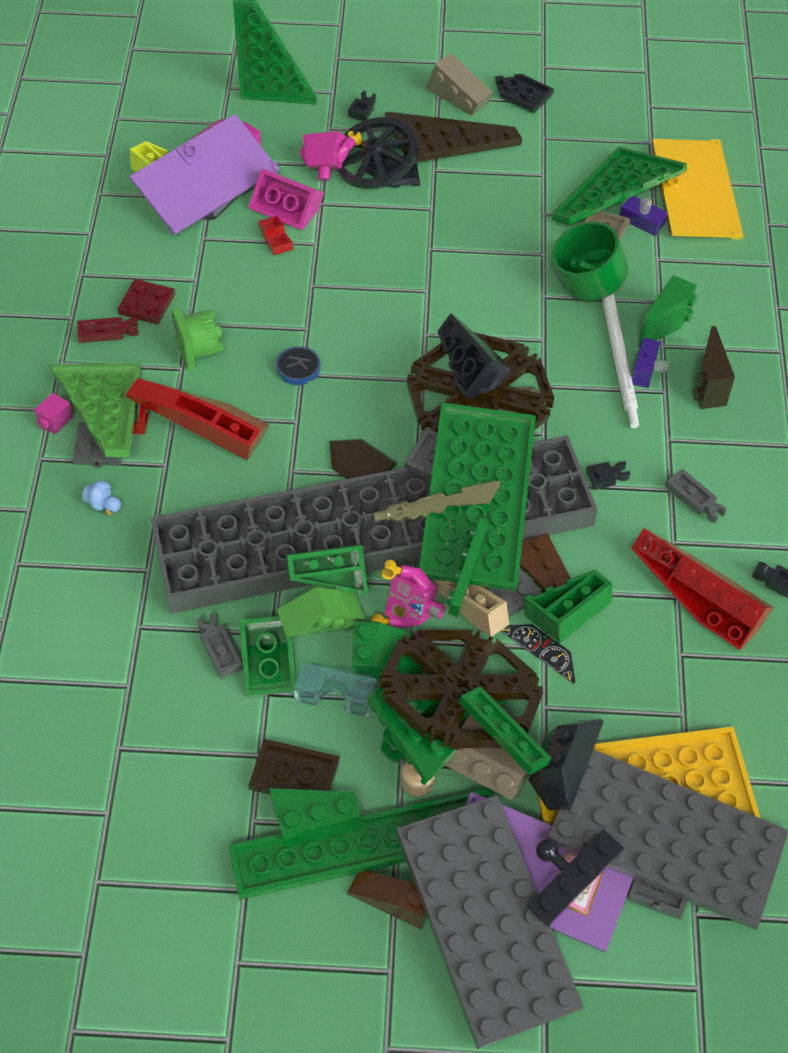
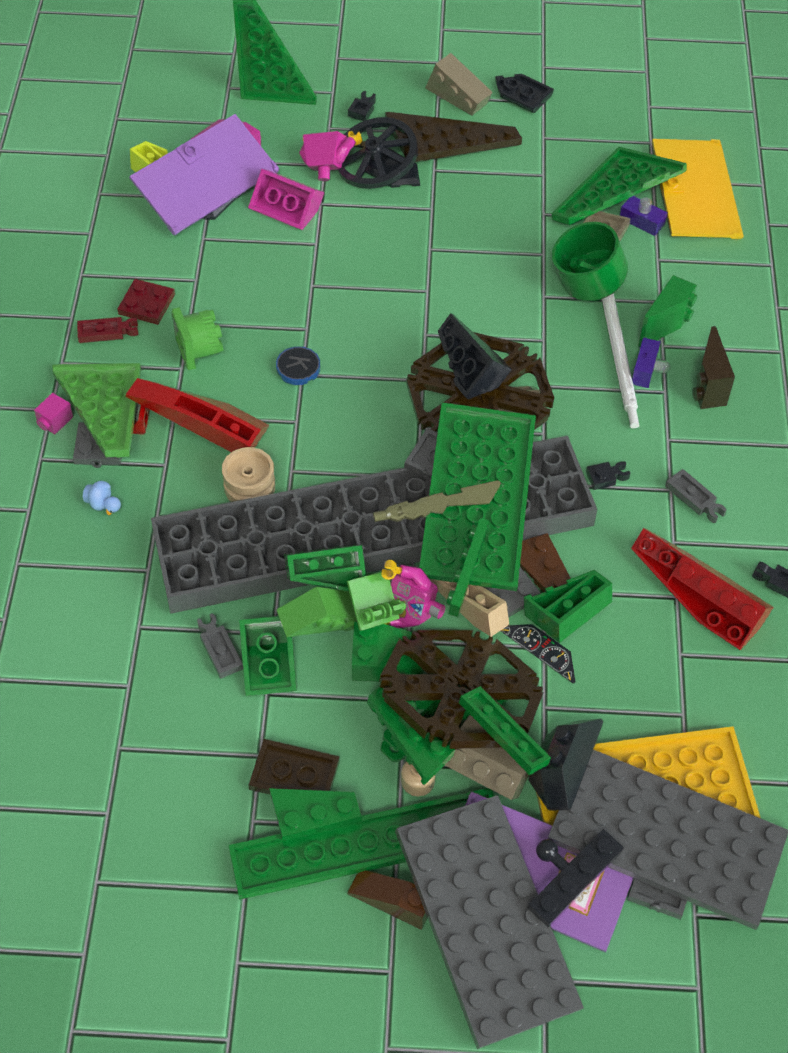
(248, 474): none -> tan wheel
(275, 235): red slope -> none
(316, 681): clear light blue arch -> none
(358, 458): dark brown tile -> none
(374, 601): none -> bright green hinge

